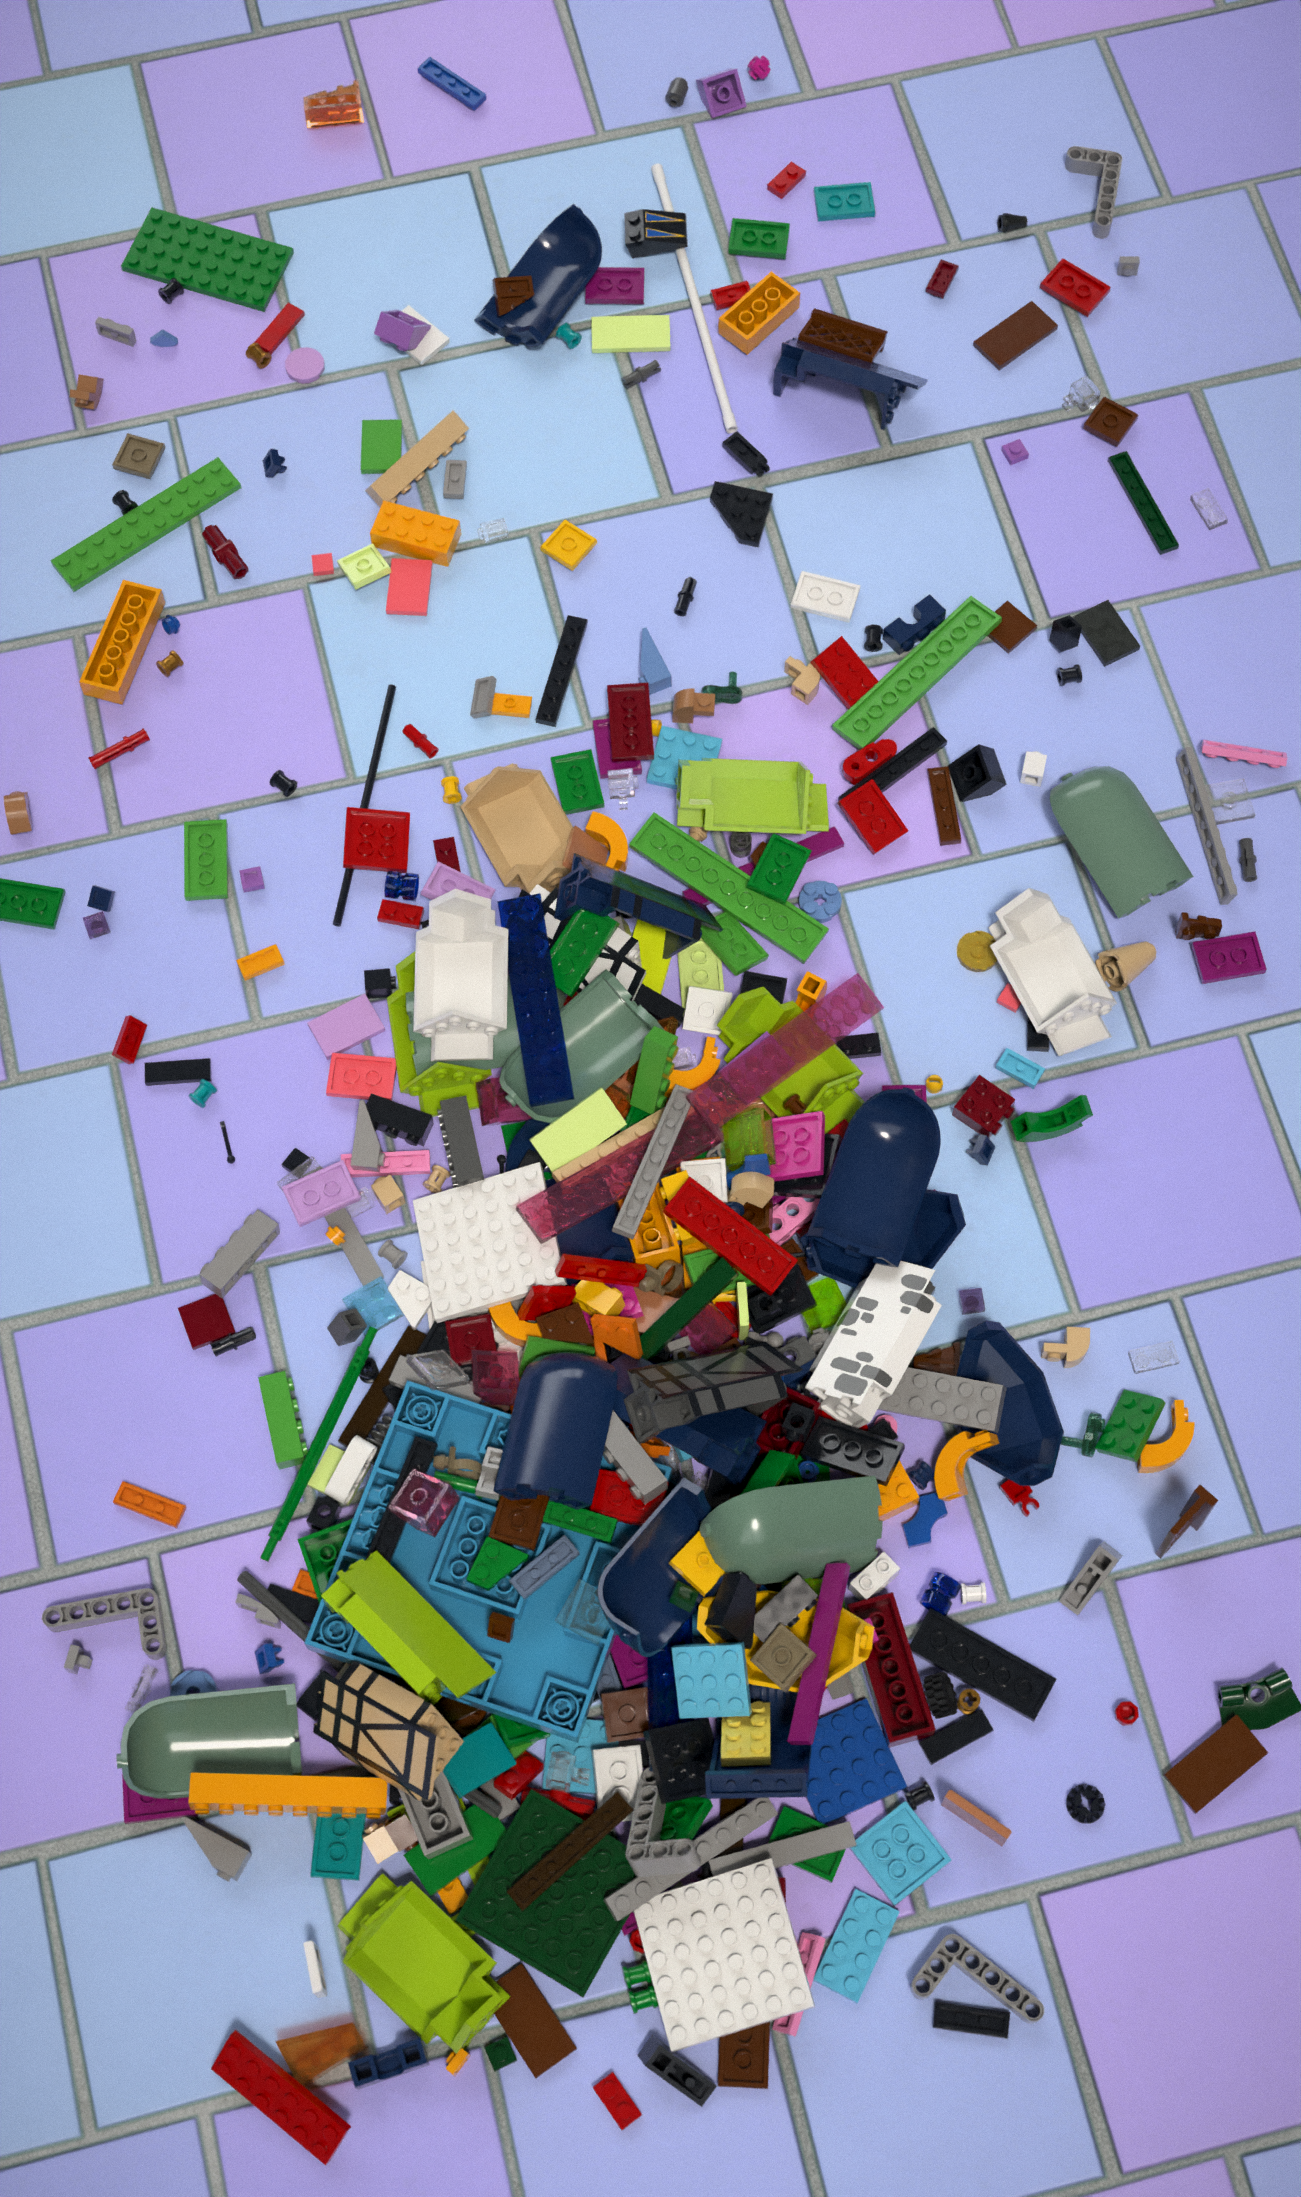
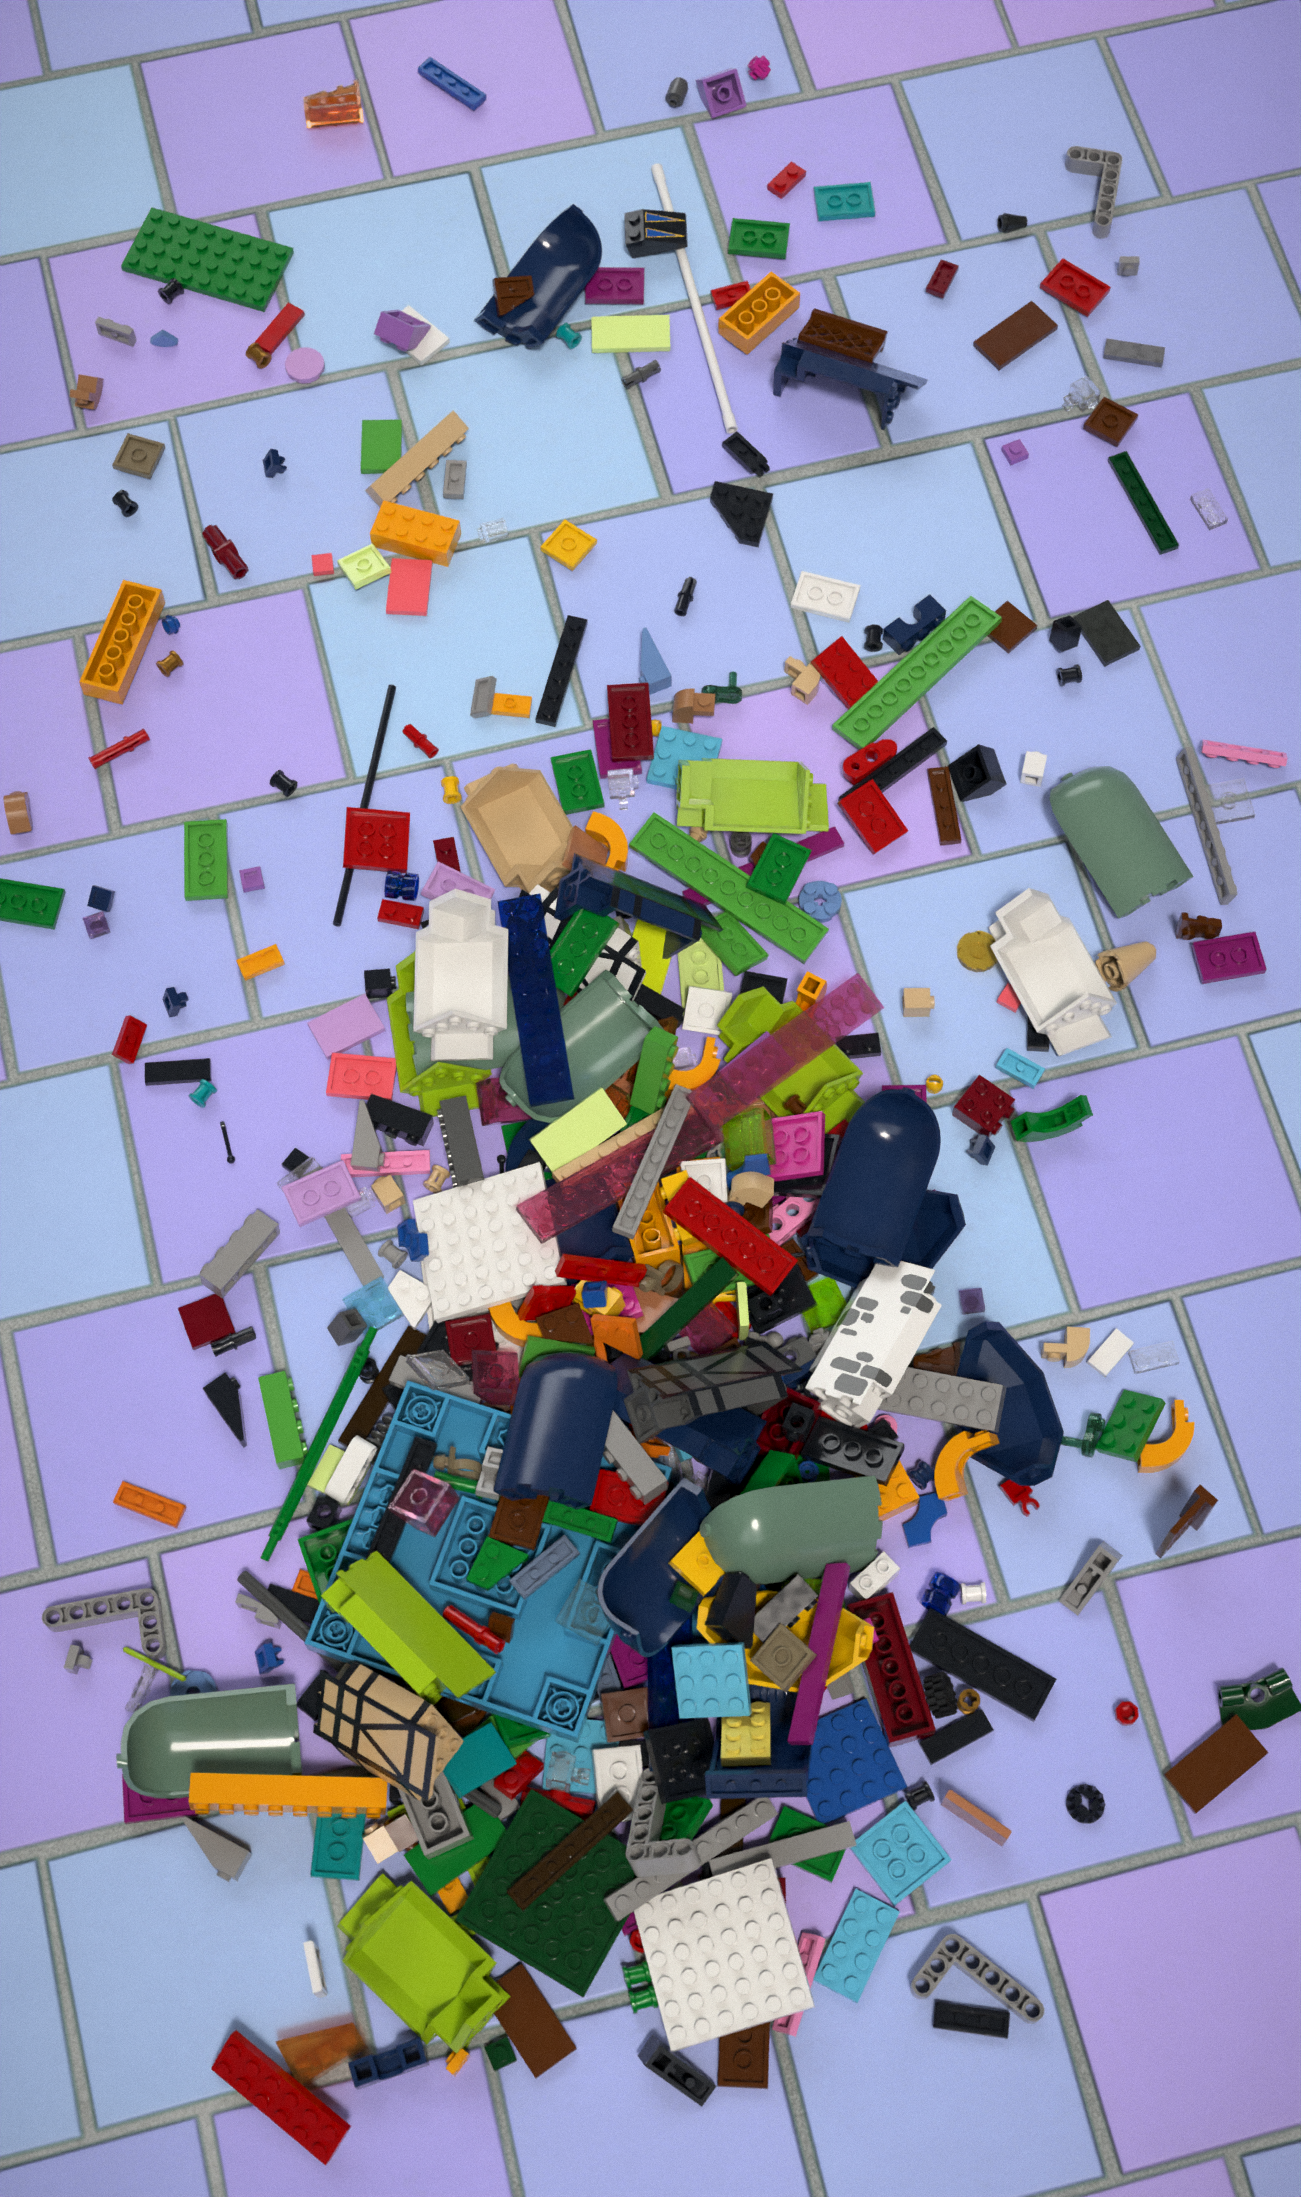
(145, 524): bright green plate -> none
(154, 1664): none -> lime axle
(174, 1001): none -> dark blue tile
(227, 1401): none -> black slope
(336, 1235): light orange plate -> none
(412, 1240): none -> blue tile
(481, 1634): none -> red pin
(595, 1294): none -> blue slope
(617, 2101): red plate -> none
(917, 1002): none -> tan brick
(1110, 1352): none -> white tile
(1134, 352): none -> flat silver tile
(1248, 860): dark grey pin -> none

